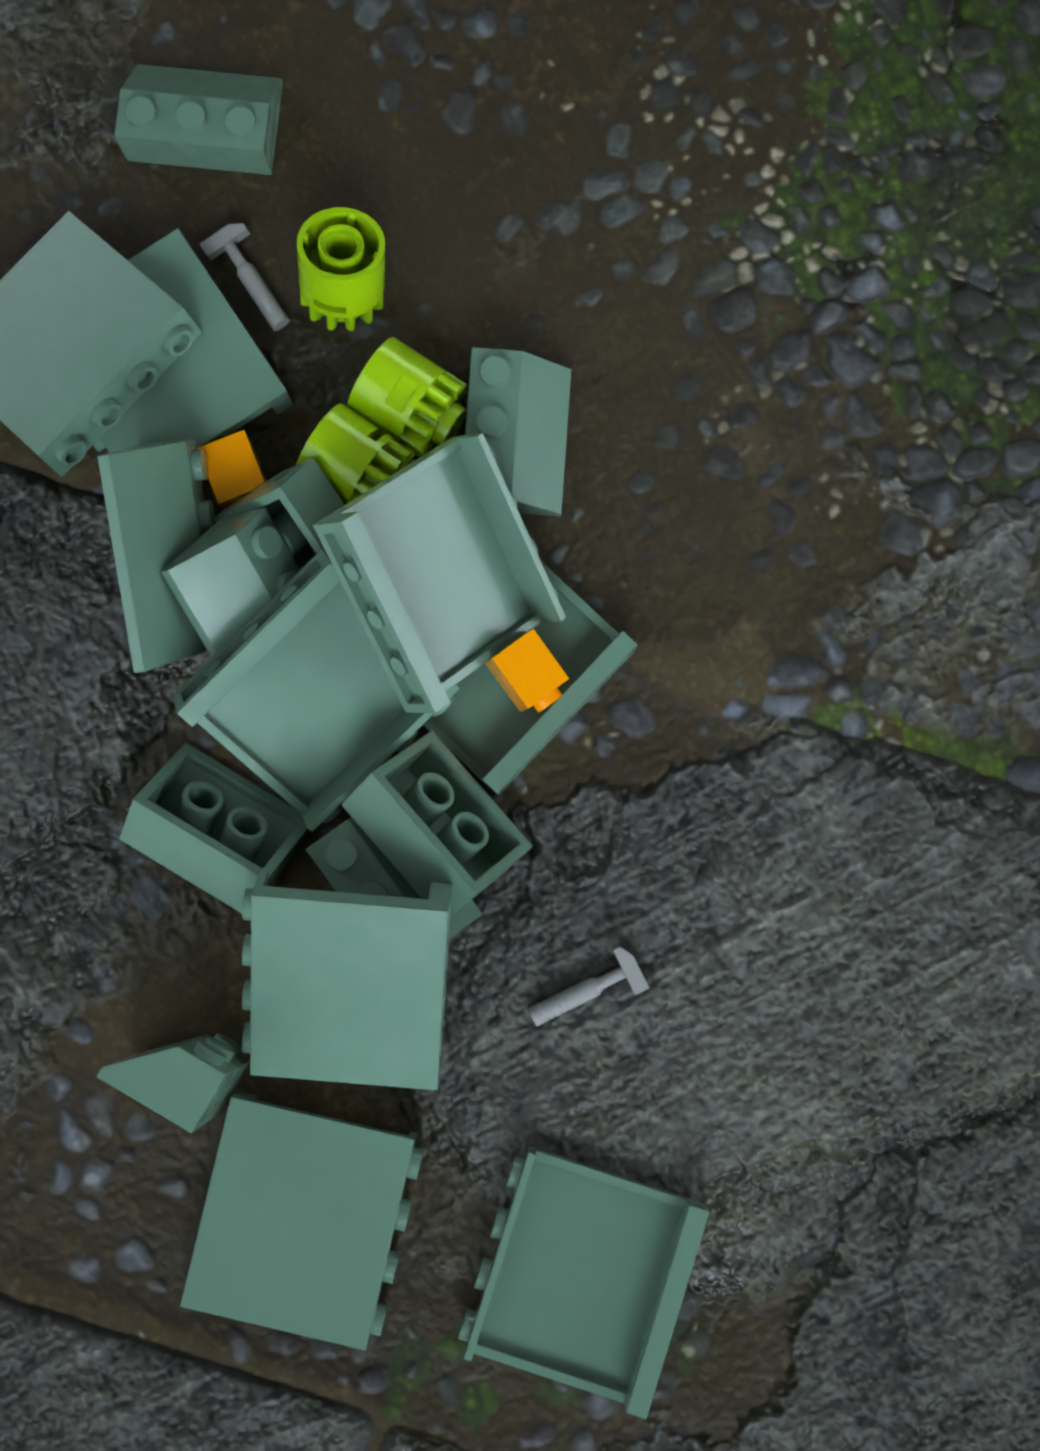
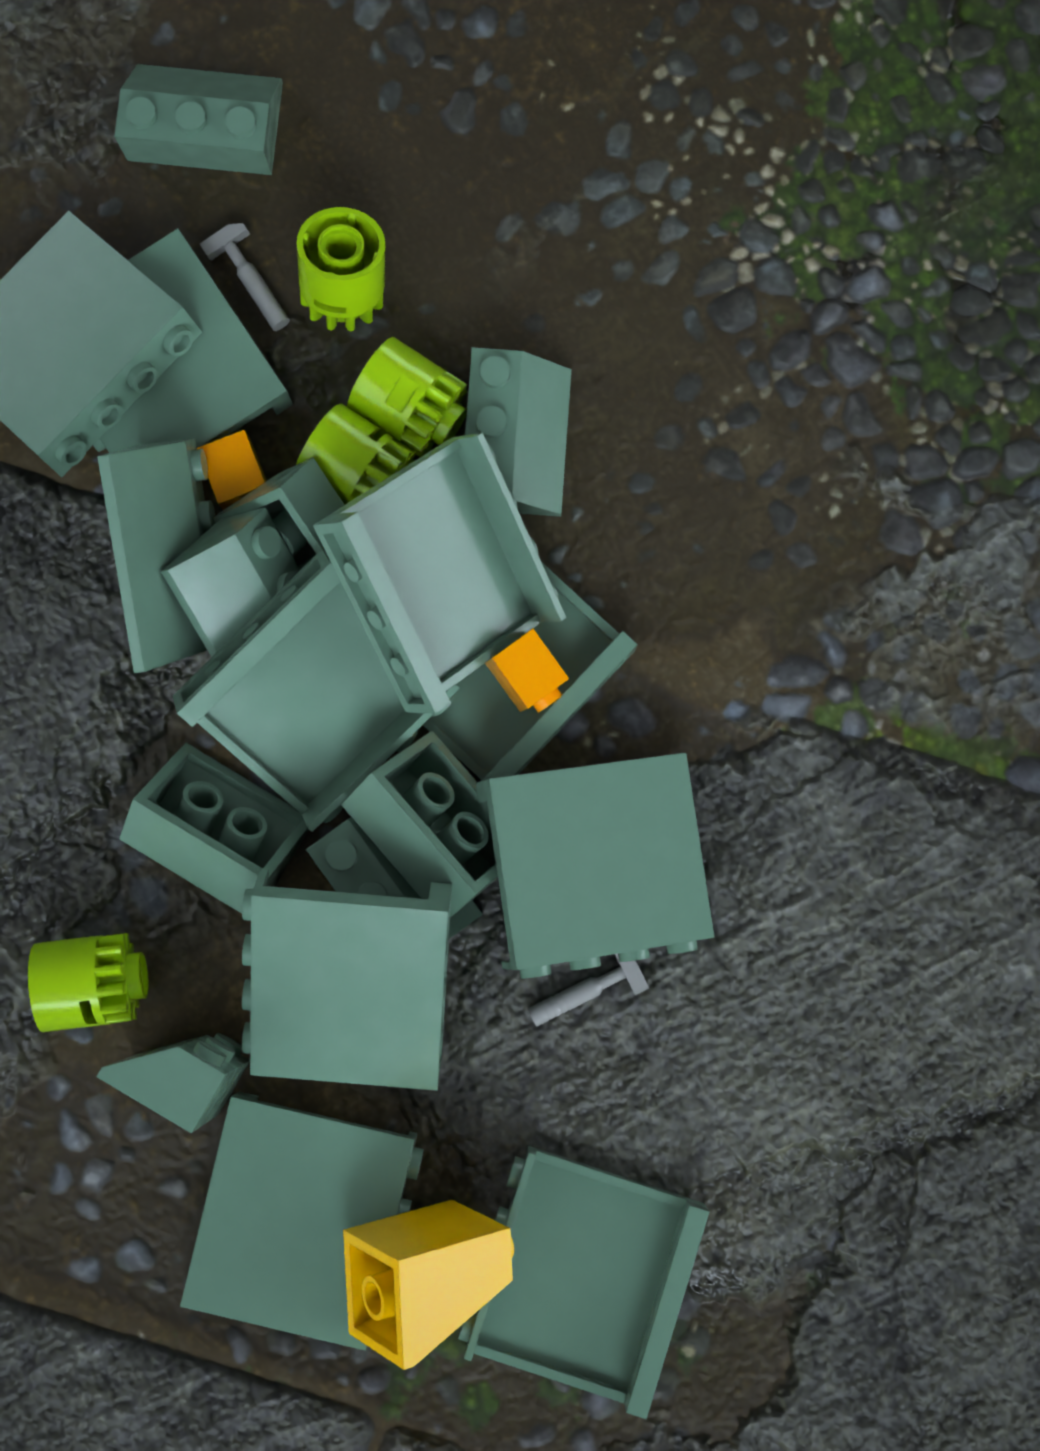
(86, 982): none -> lime gear
(422, 1277): none -> yellow slope
(598, 863): none -> sand green panel

